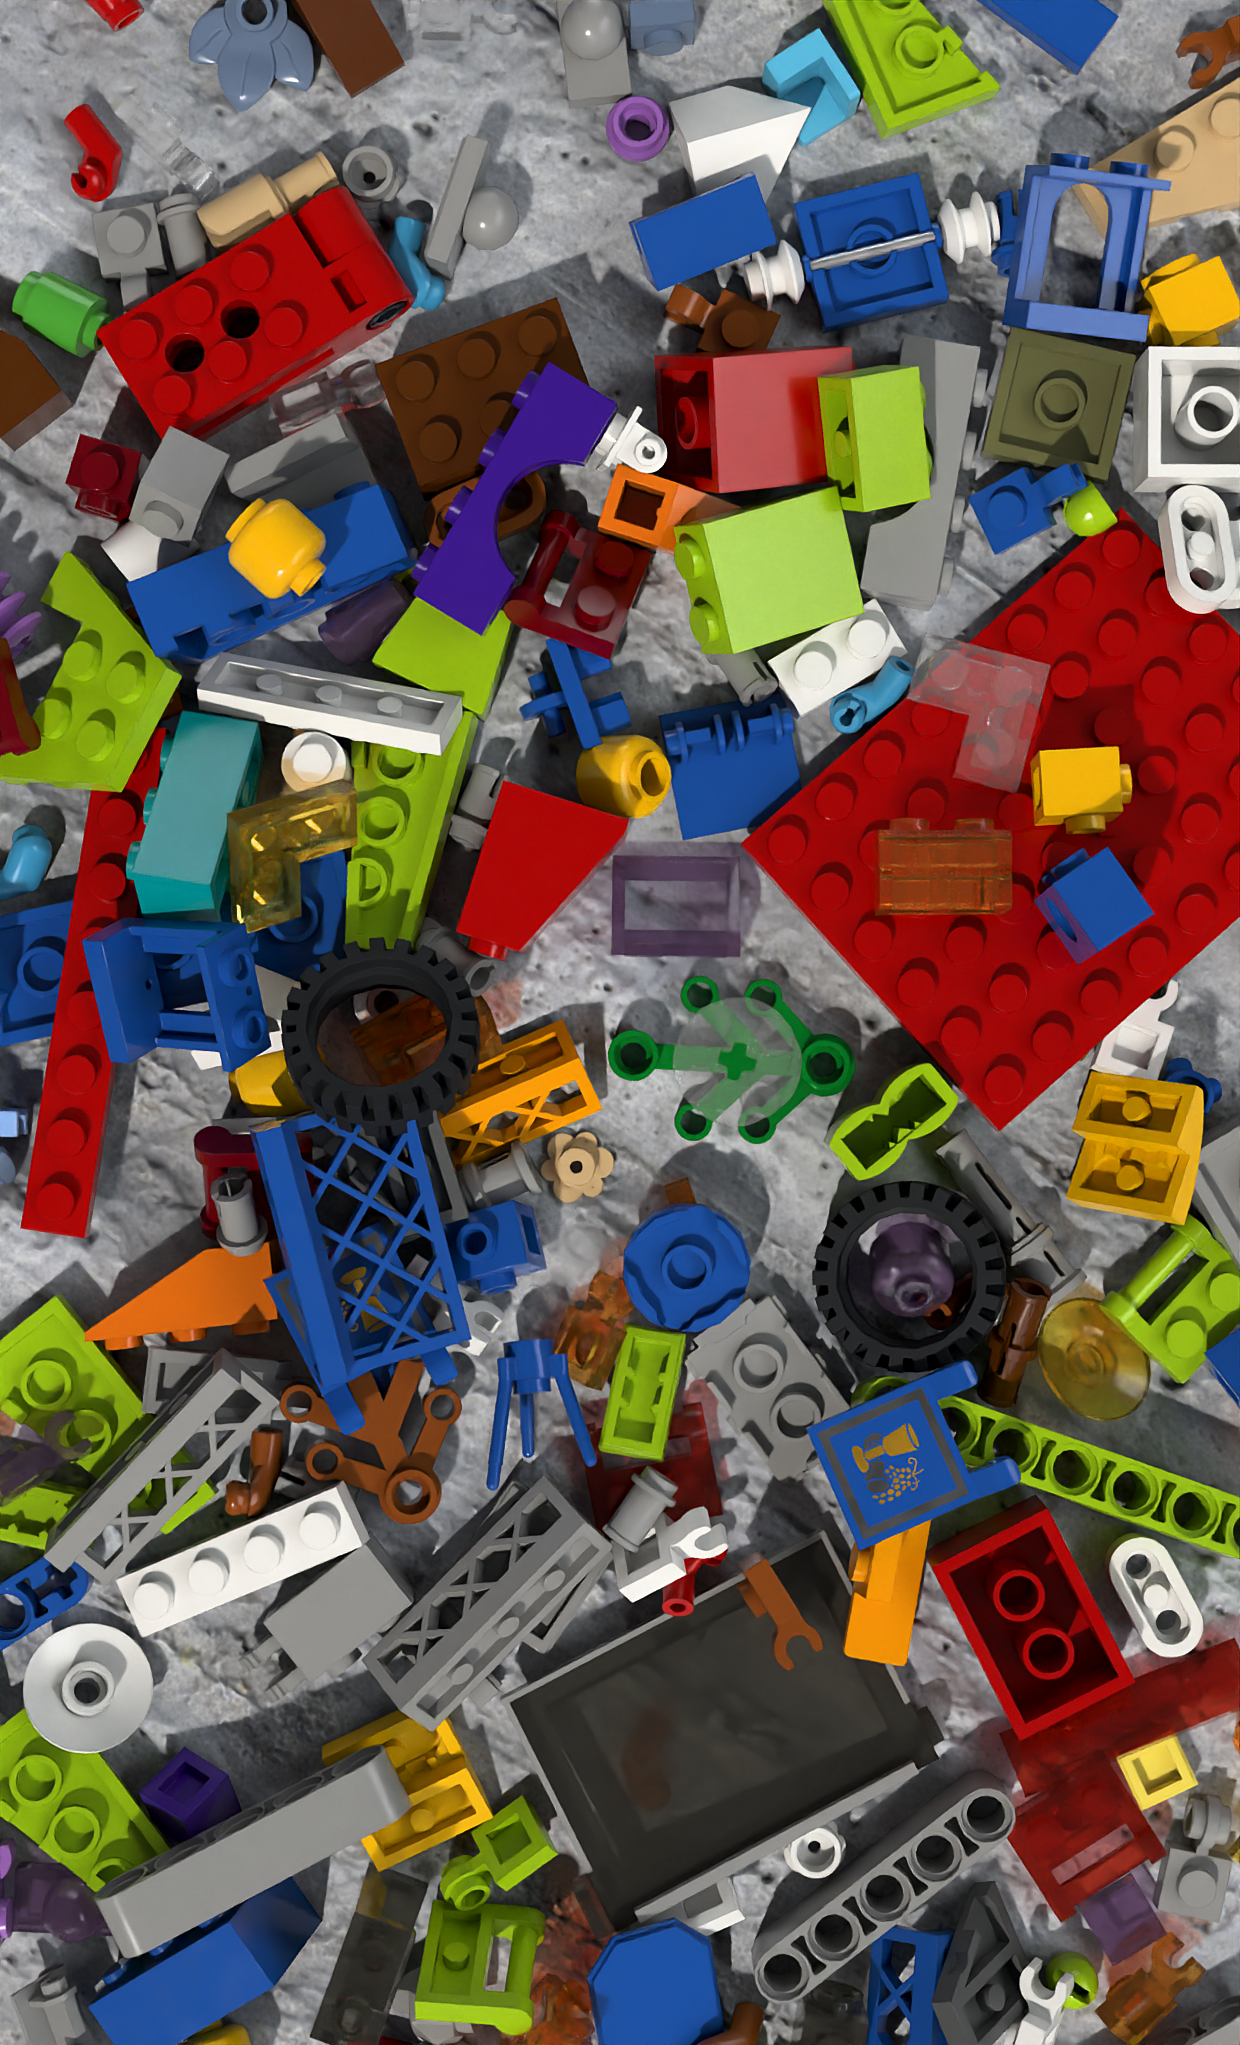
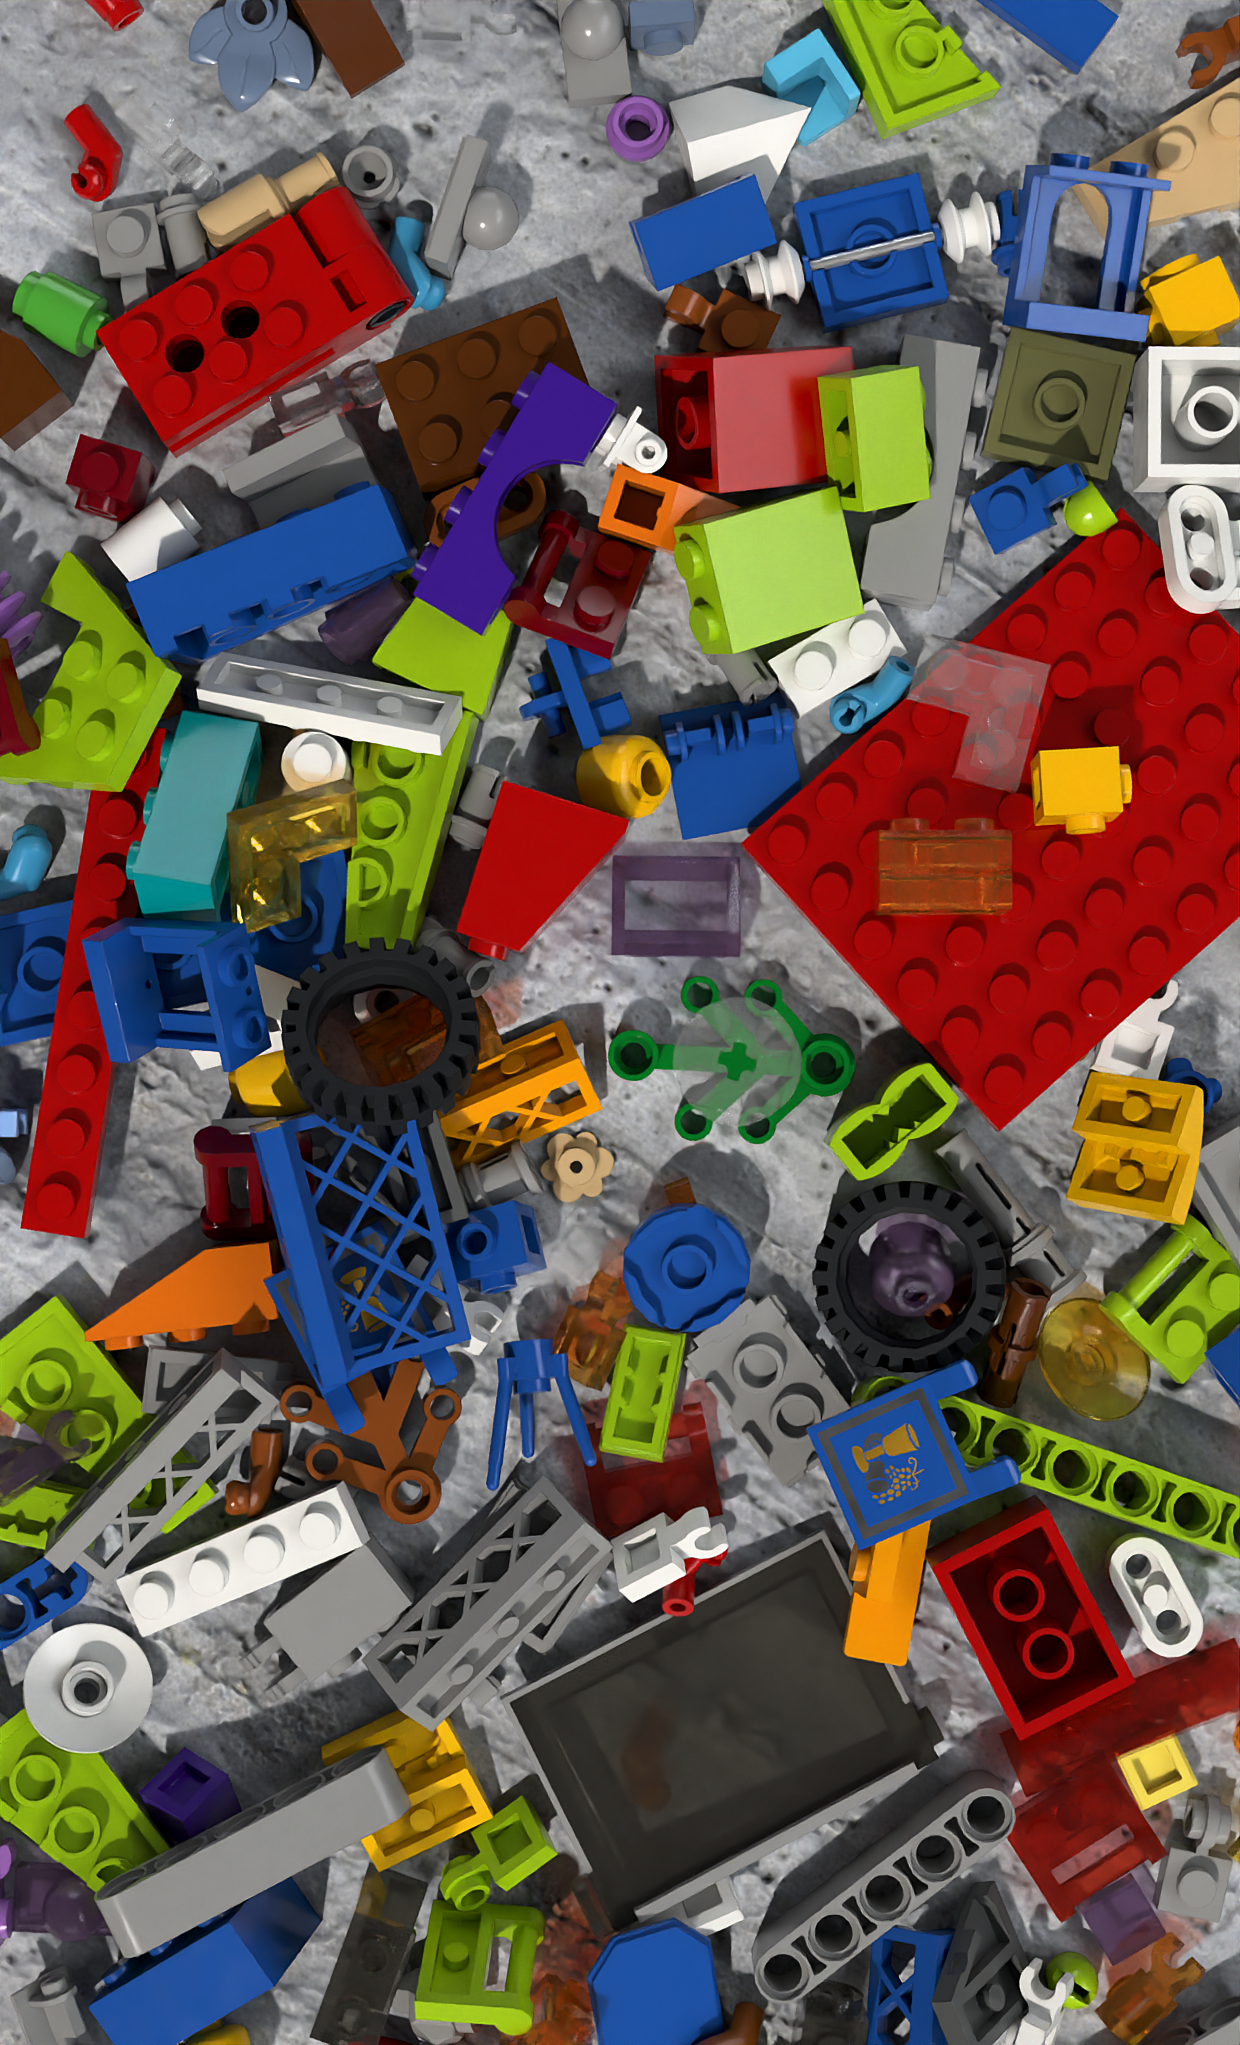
(178, 487): light grey brick -> none
(240, 1226): light grey pin -> none
(276, 548): yellow head -> none
(641, 1508): light grey pin -> none
(767, 1595): dark orange plate -> none
(820, 1862): white plate -> none
(1091, 902): blue brick -> none

